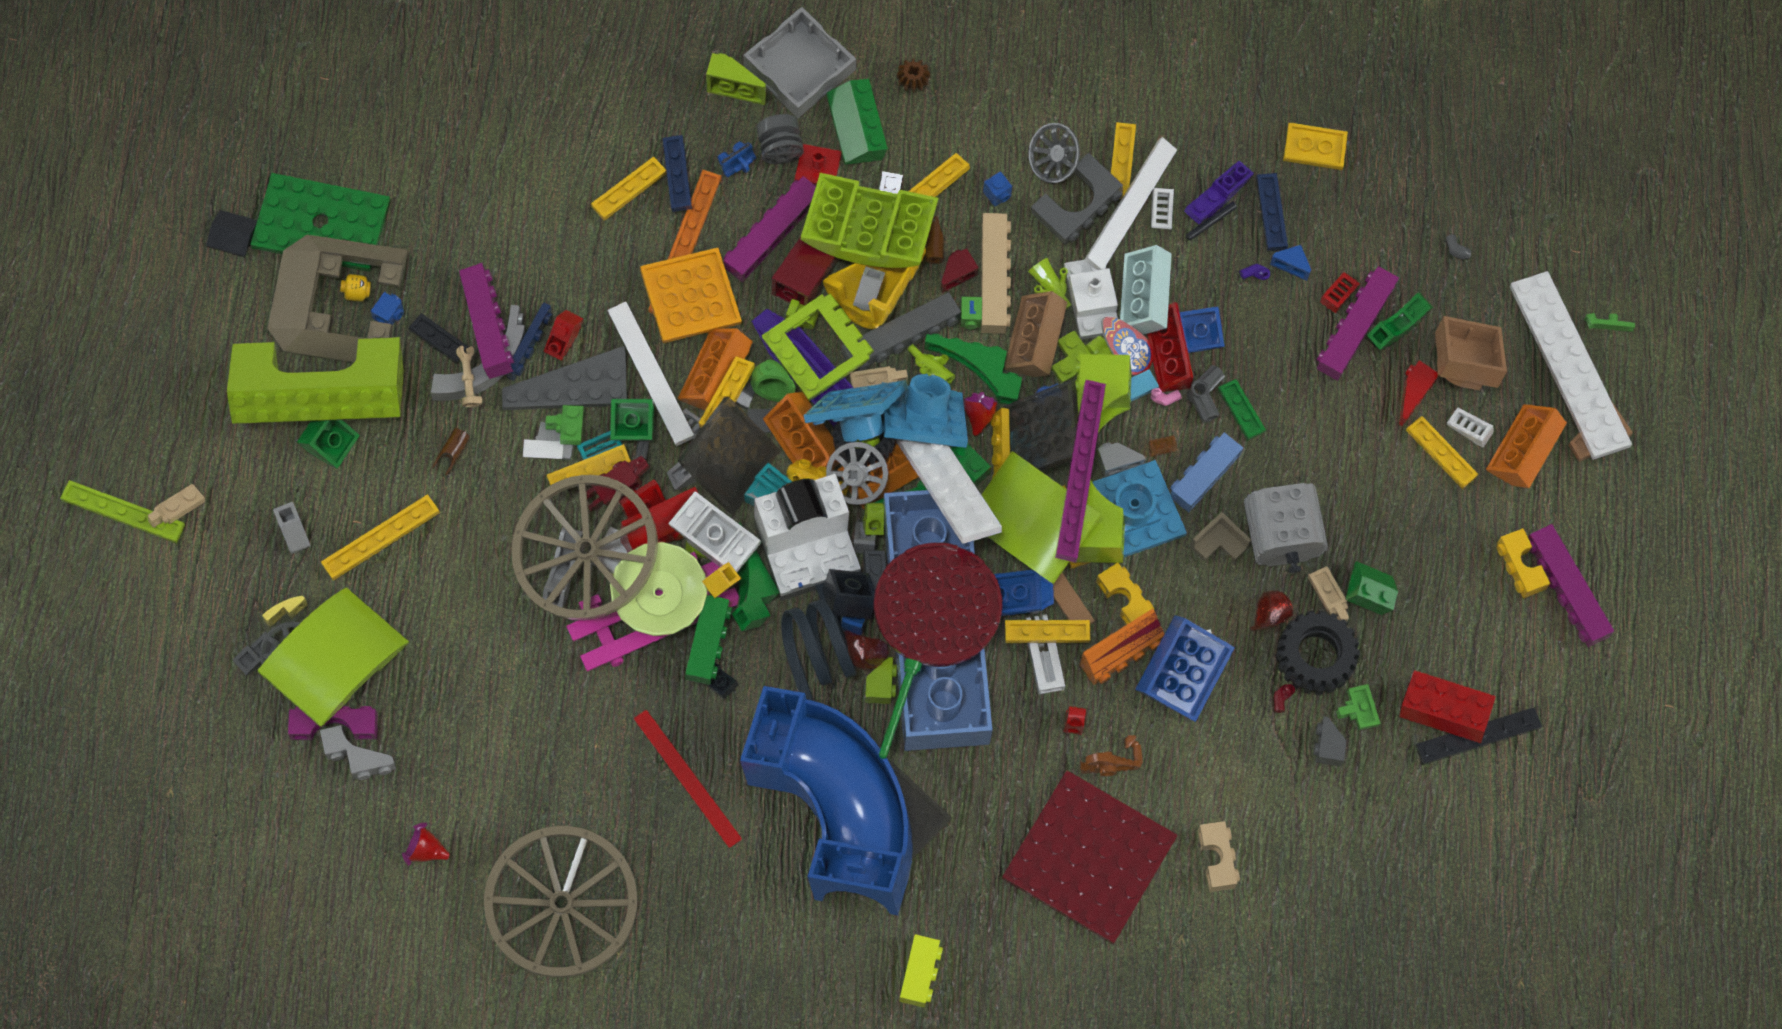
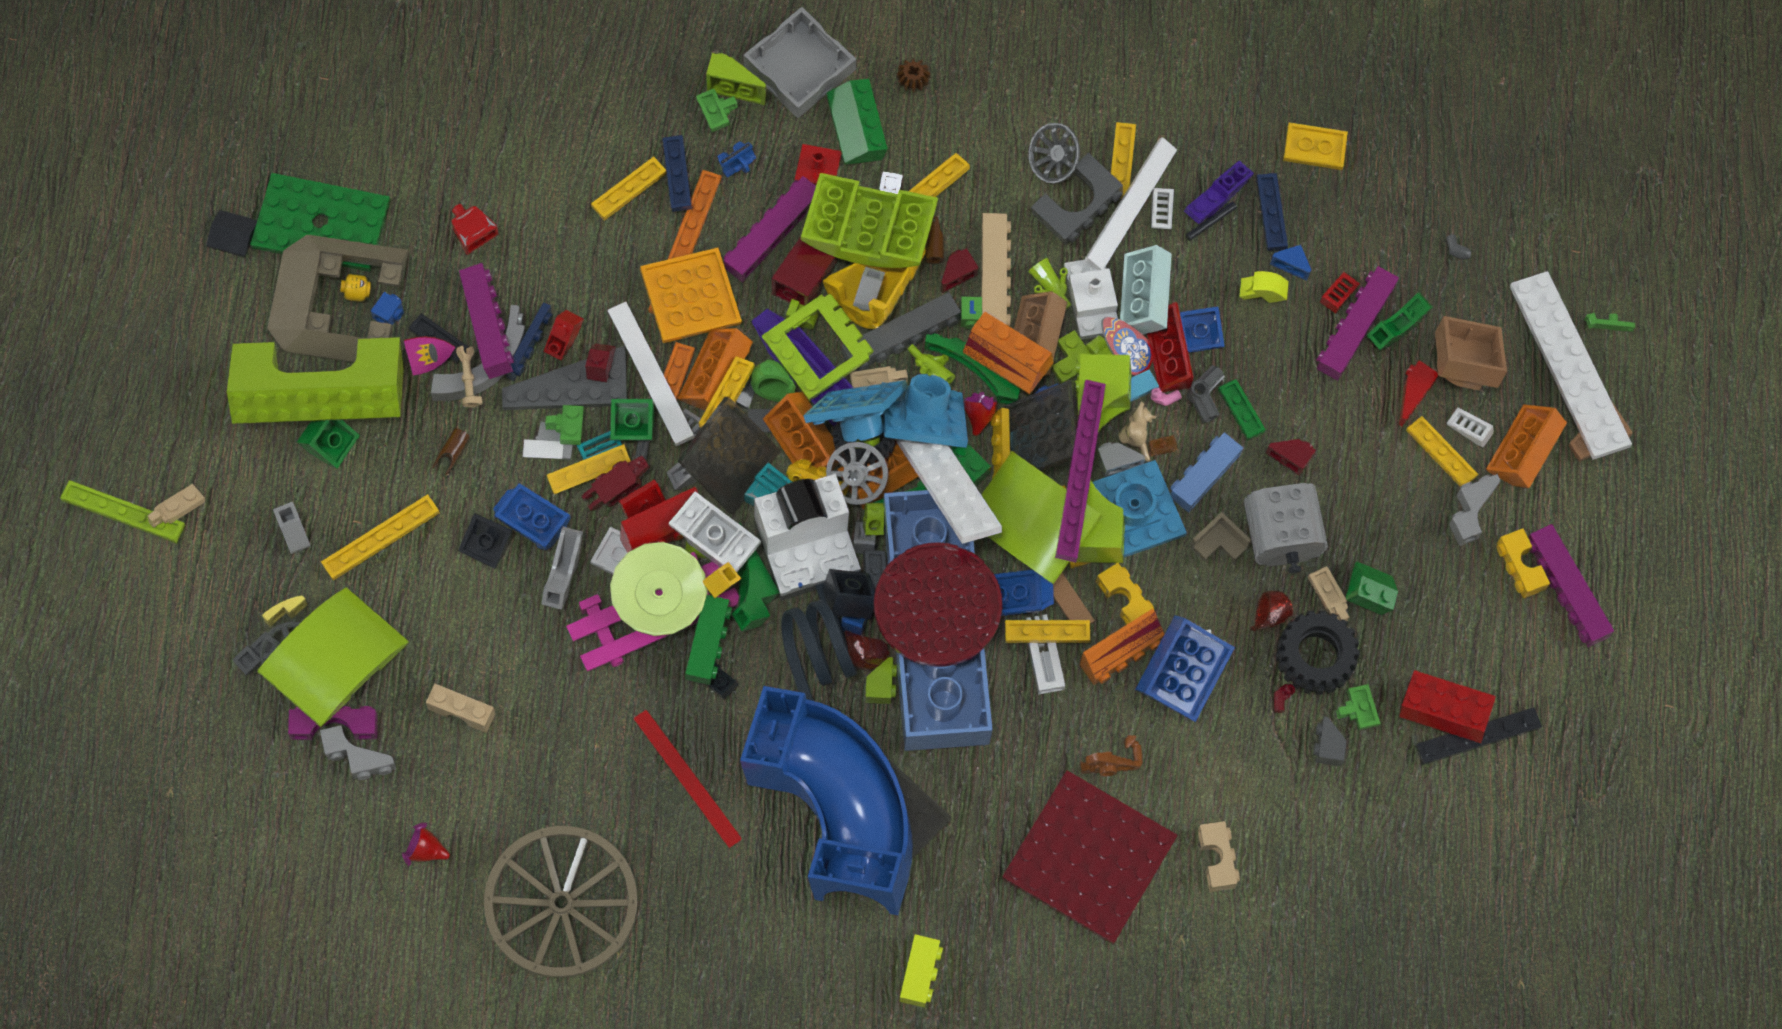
(427, 353): none -> dark pink shield
(448, 702): none -> tan arch
(472, 227): none -> red torso
(485, 540): none -> black slope
(531, 516): none -> blue slope
(581, 543): dark tan wheel -> none
(599, 362): none -> dark red slope
(678, 367): none -> orange tile
(716, 109): none -> bright green hinge
(780, 139): dark grey wheel -> none
(911, 667): green piece -> none
(997, 189): blue brick -> none
(1008, 353): none -> orange slope
(1074, 720): red leg -> none
(1135, 431): none -> tan animal
(1256, 271): dark purple arm -> none
(1265, 285): none -> neon yellow brick
(1292, 454): none -> dark red slope
(1472, 498): none -> light grey arch

